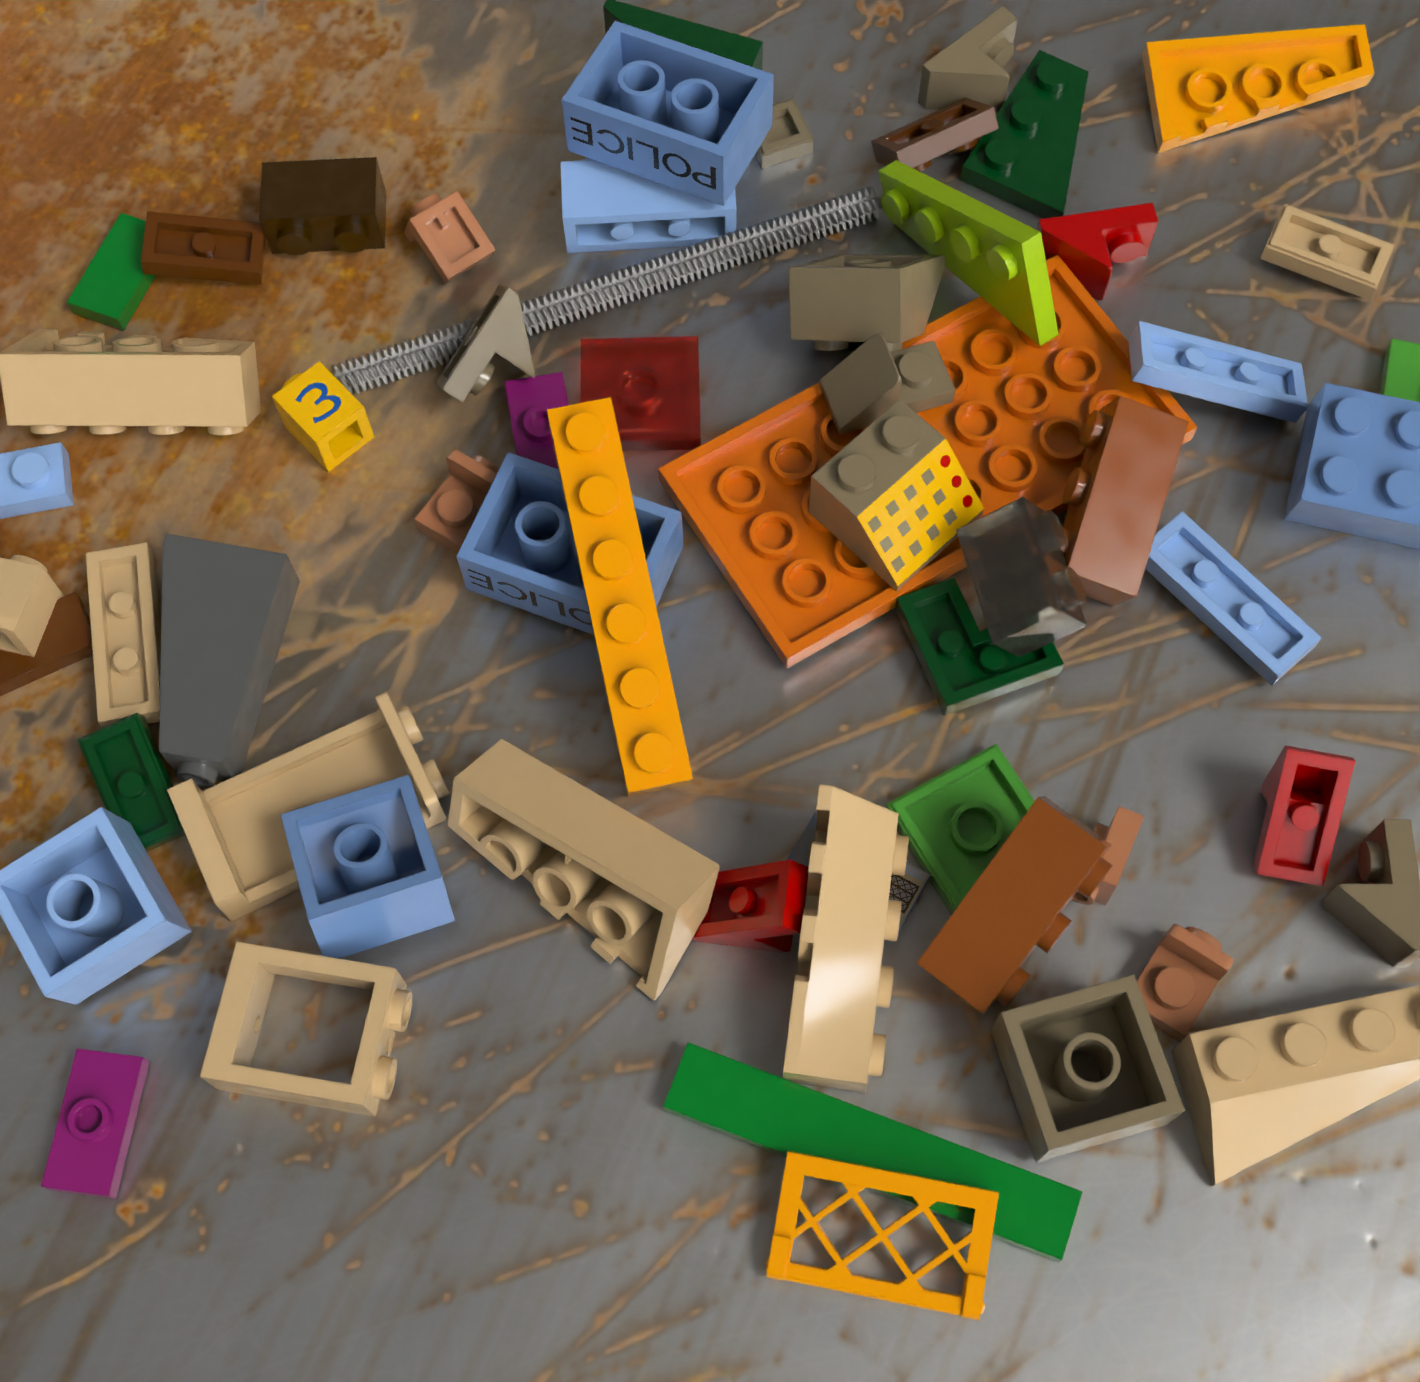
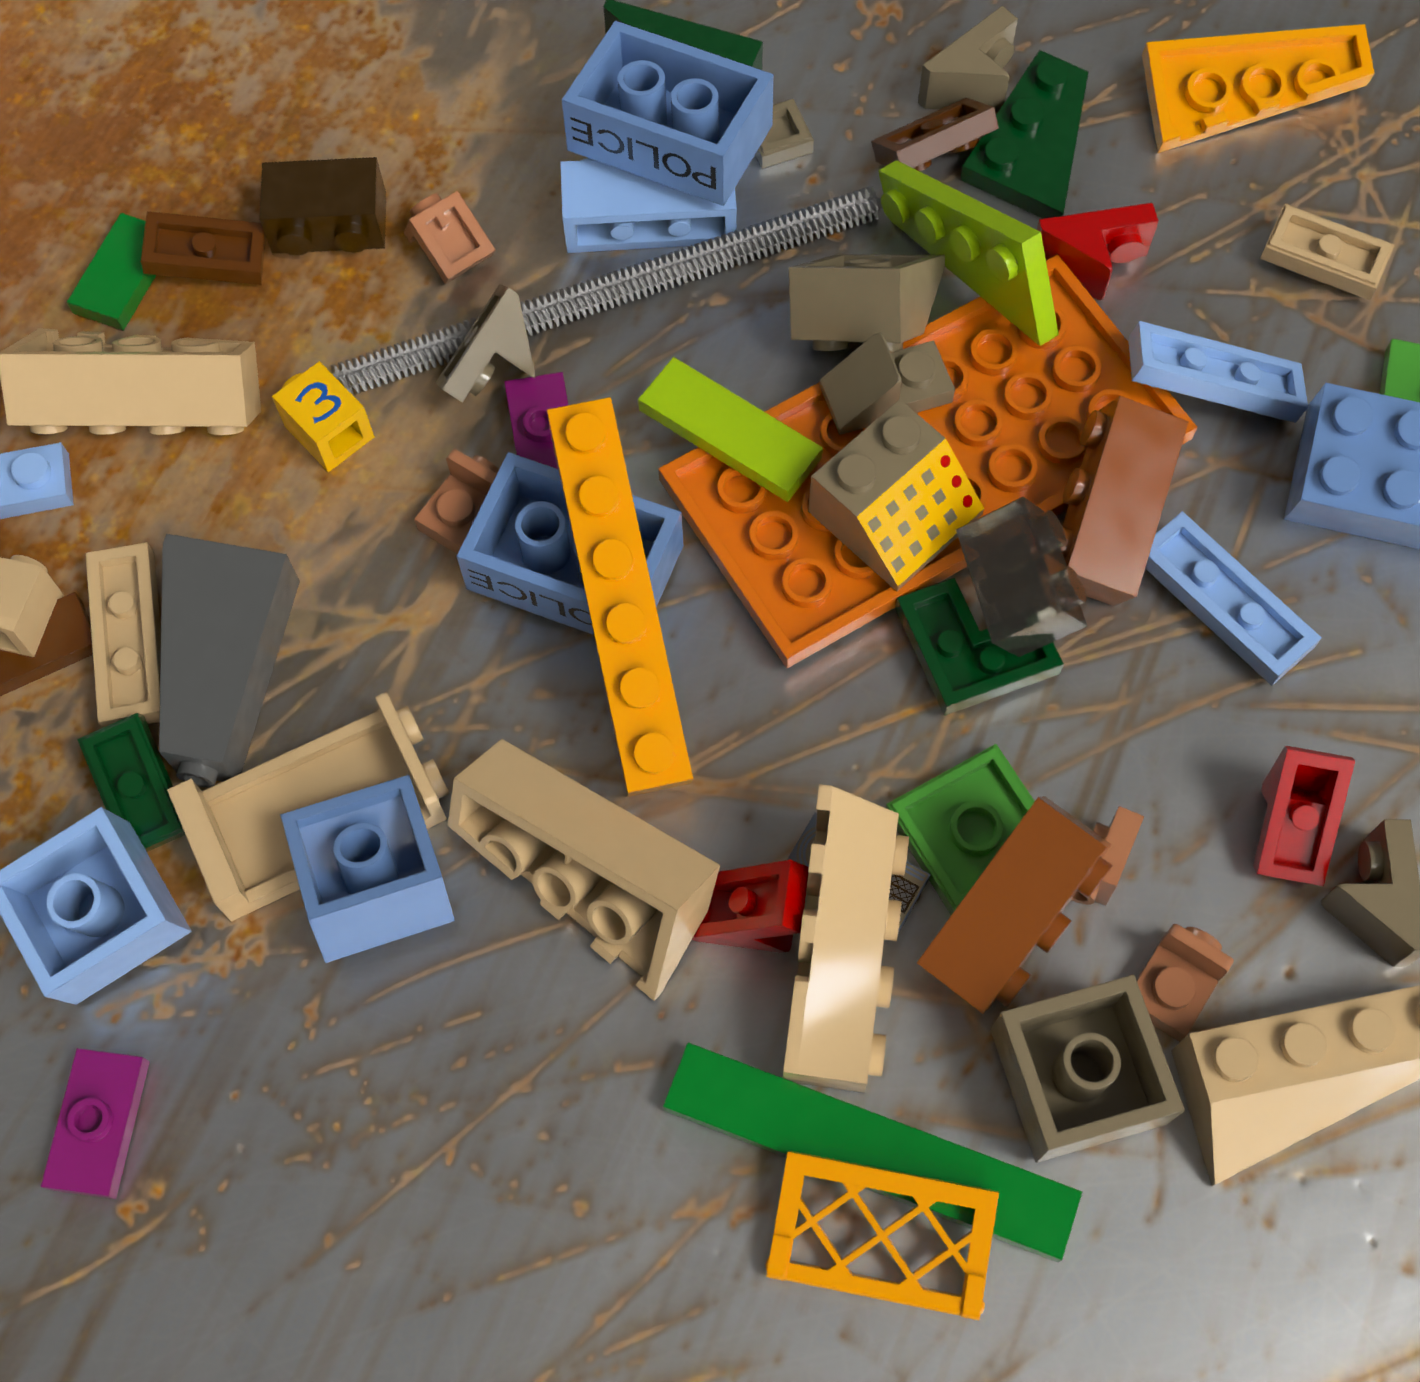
(242, 1014): tan window -> none
(650, 388): clear red plate -> none
(730, 429): none -> lime tile

